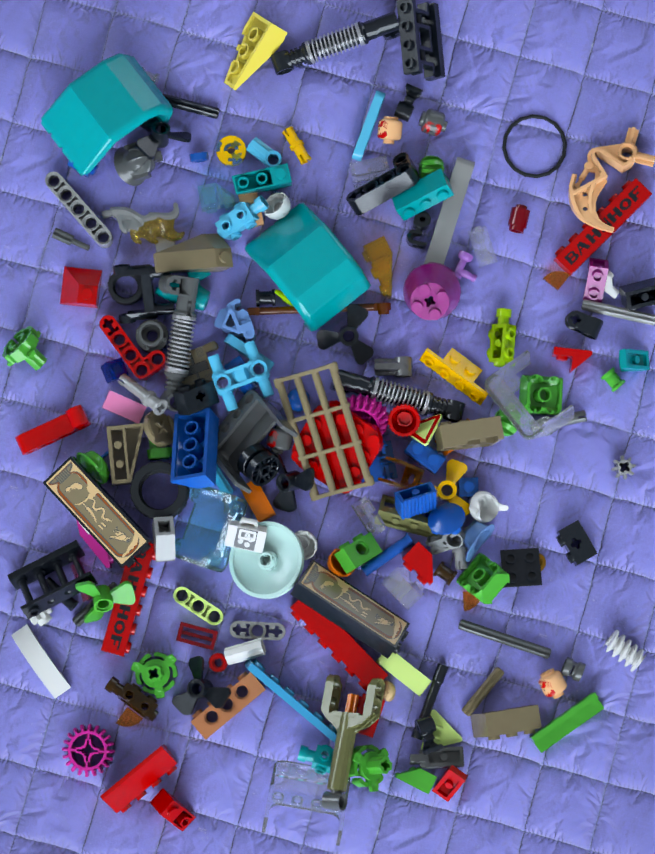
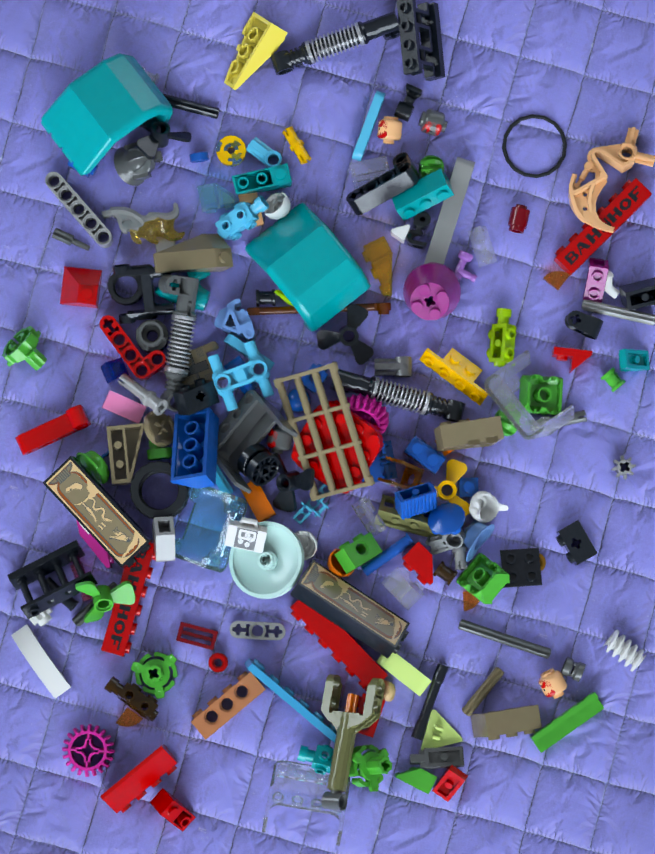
(191, 599): yellowish green beam -> none
(215, 695): black piece -> none
(244, 651): white axle -> none
(307, 505): none -> medium azure piece
(308, 384): none -> blue brick
(400, 233): none -> white slope
(403, 420): red hat -> none
(426, 727): black leg -> none
(427, 429): yellowish green piece -> none

